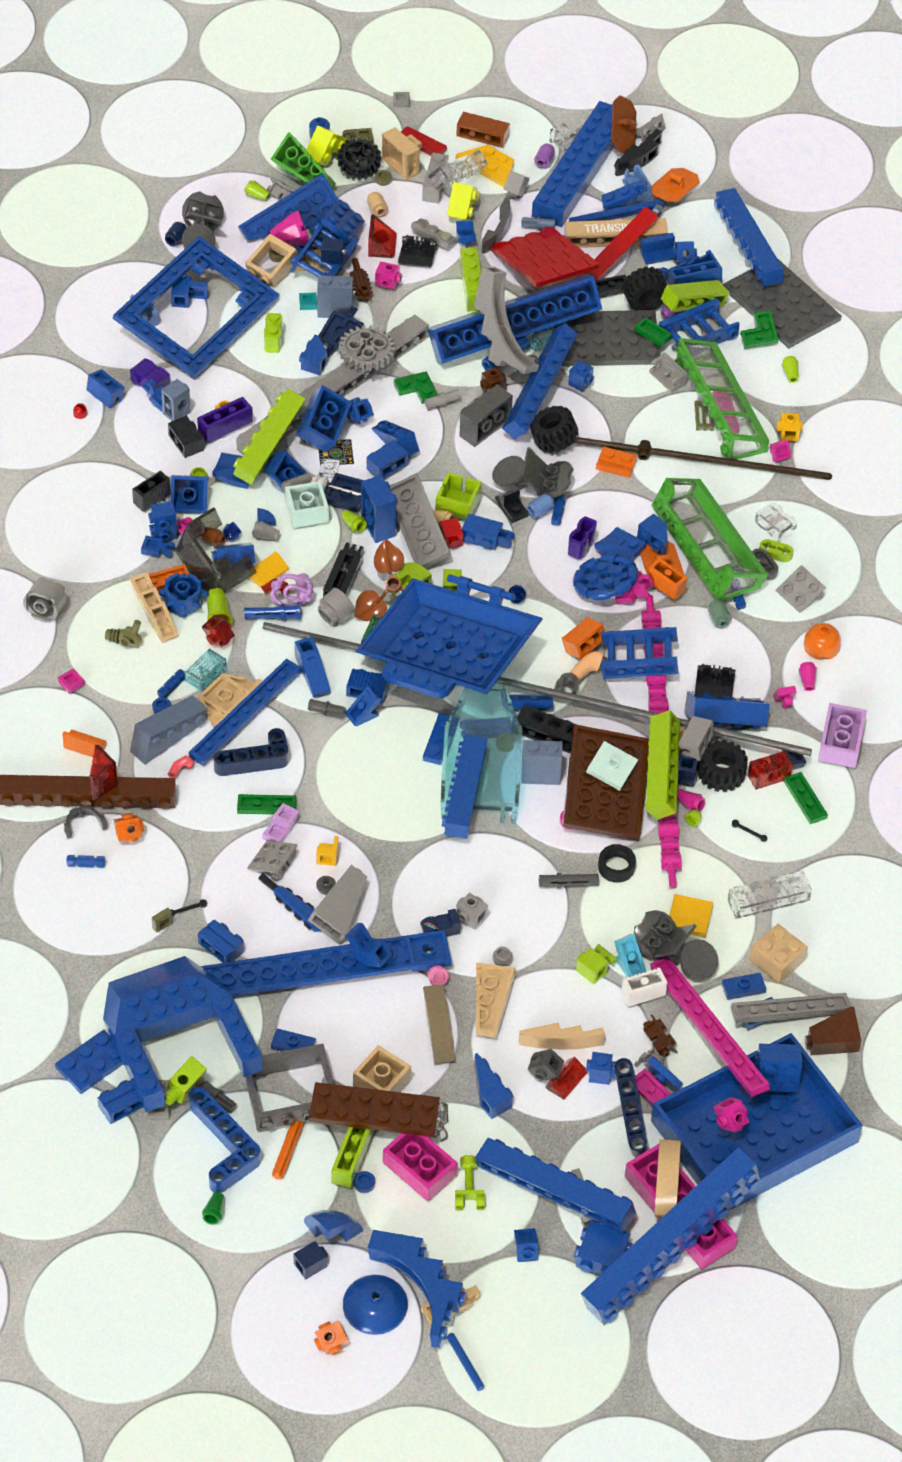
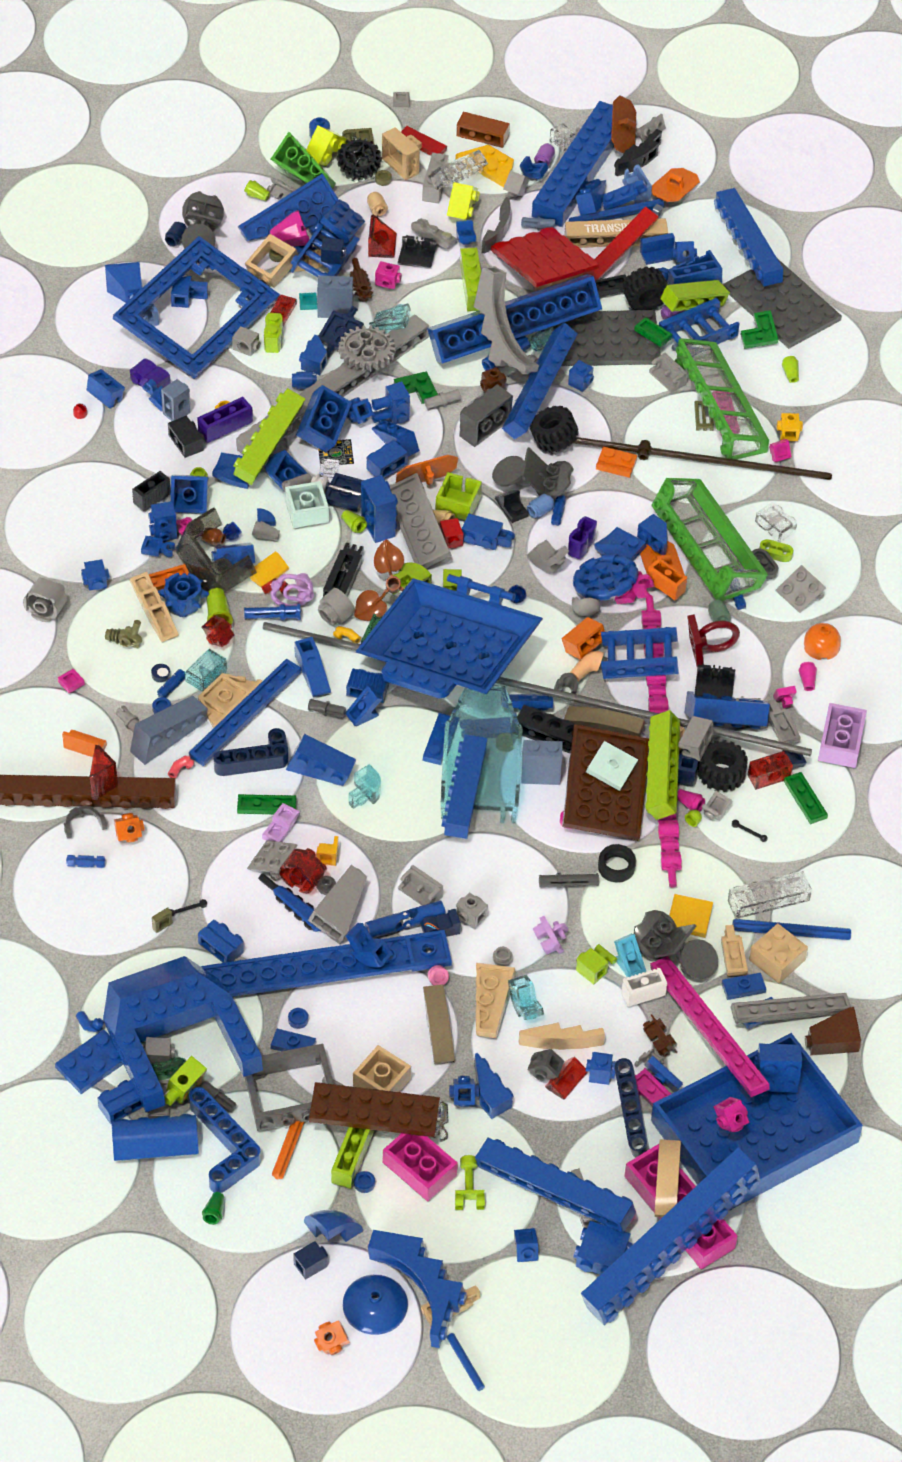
(89, 1025): none -> blue arm
(95, 575): none -> blue brick
(123, 280): none -> blue slope
(127, 717): none -> light grey pin
(154, 1137): none -> blue brick
(159, 1049): none -> light grey brick
(160, 672): none -> dark blue tile
(167, 1069): none -> clear green plate
(246, 341): none -> light grey brick
(284, 306): none -> clear red plate
(298, 1018): none -> blue tile
(302, 870): none -> clear red brick
(303, 379): none -> blue brick
(320, 761): none -> blue wedge
(348, 632): none -> yellow arm
(368, 787): none -> clear light blue brick
(391, 923): none -> blue piece
(392, 318): none -> clear light blue plate
(395, 403): none -> blue brick
(420, 886): none -> light grey hinge
(429, 469): none -> orange shield
(466, 1098): none -> blue brick
(524, 998): none -> clear light blue brick
(533, 170): none -> blue bracket
(544, 929): none -> lavender hips
(546, 557): none -> light grey brick
(586, 606): none -> light grey hair
(591, 197): none -> blue slope
(605, 720): none -> dark tan slope
(699, 641): none -> dark red tile
(717, 806): none -> light grey bracket
(733, 953): none -> tan hinge
(782, 724): none -> light grey hinge
(794, 929): none -> blue axle

